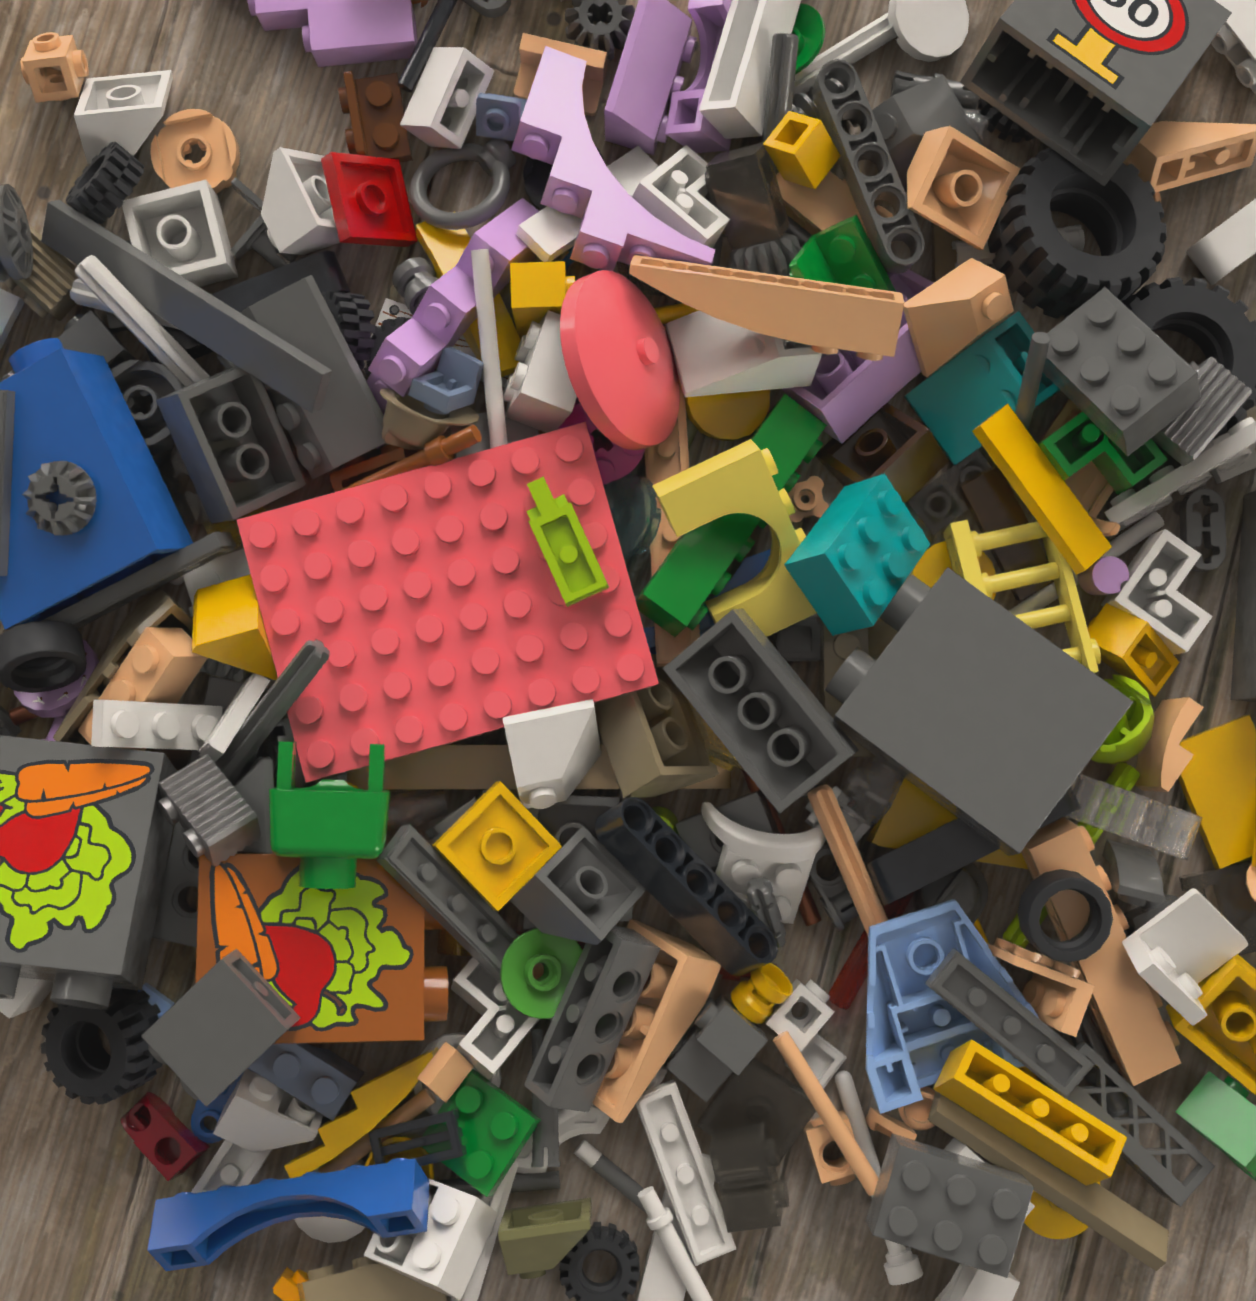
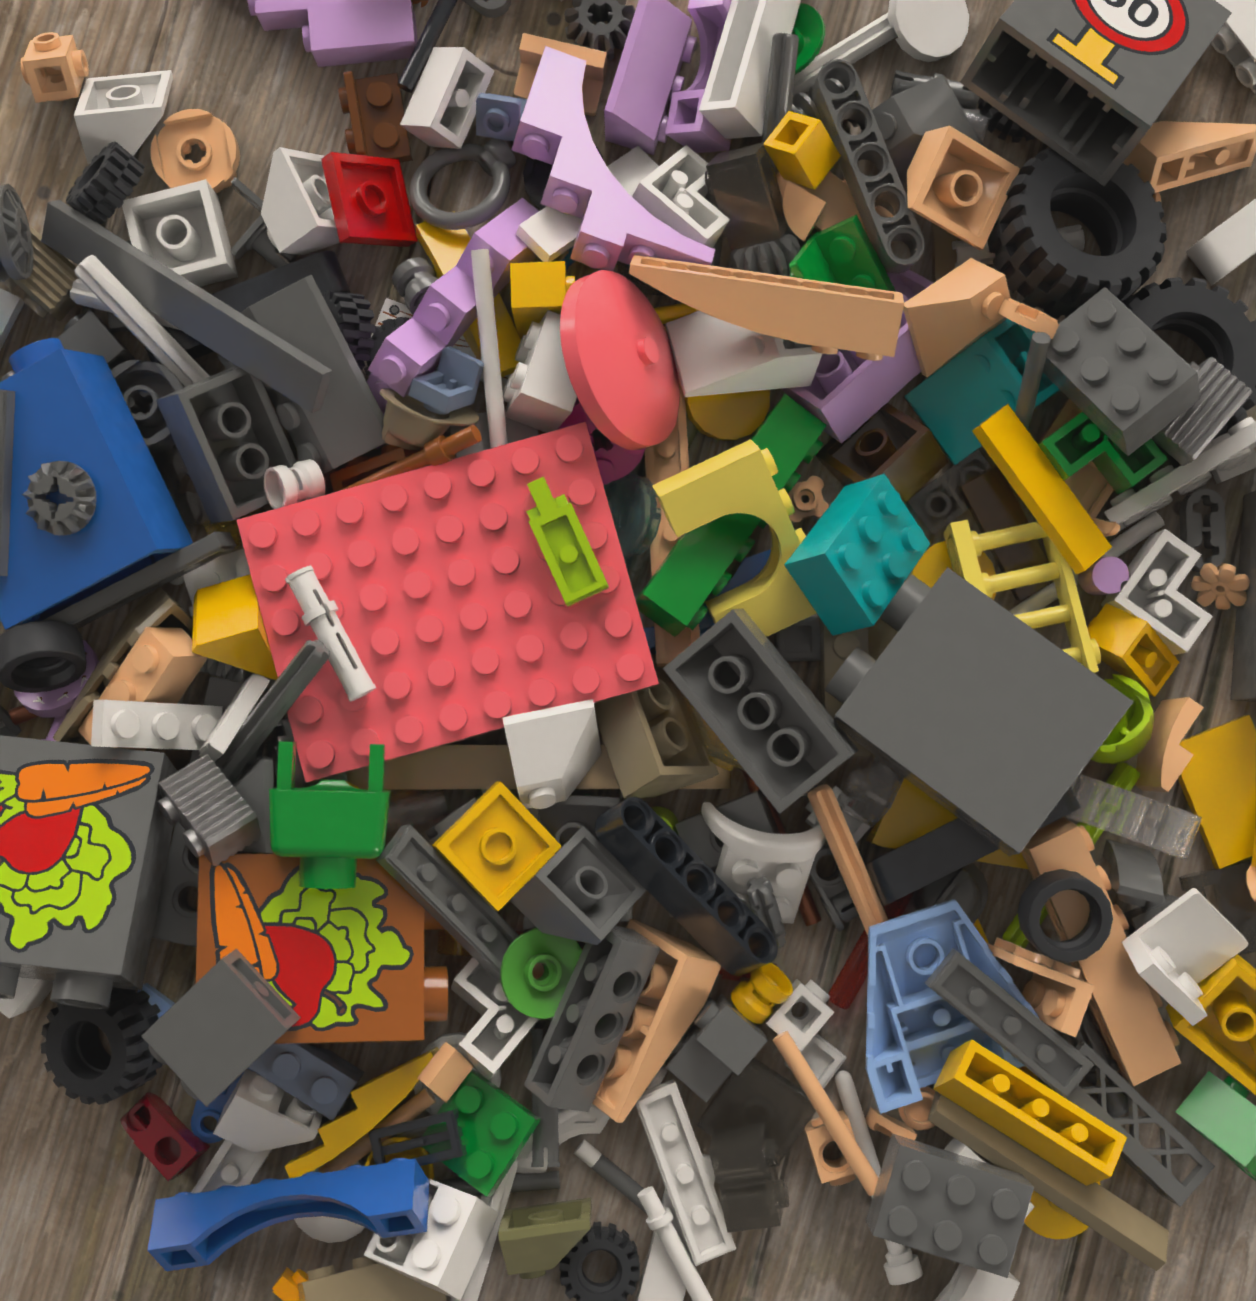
(294, 484): none -> wheel
(322, 618): none -> white pin
(801, 210): none -> light nougat tile
(1028, 317): none -> light nougat tile
(1220, 585): none -> light nougat plant

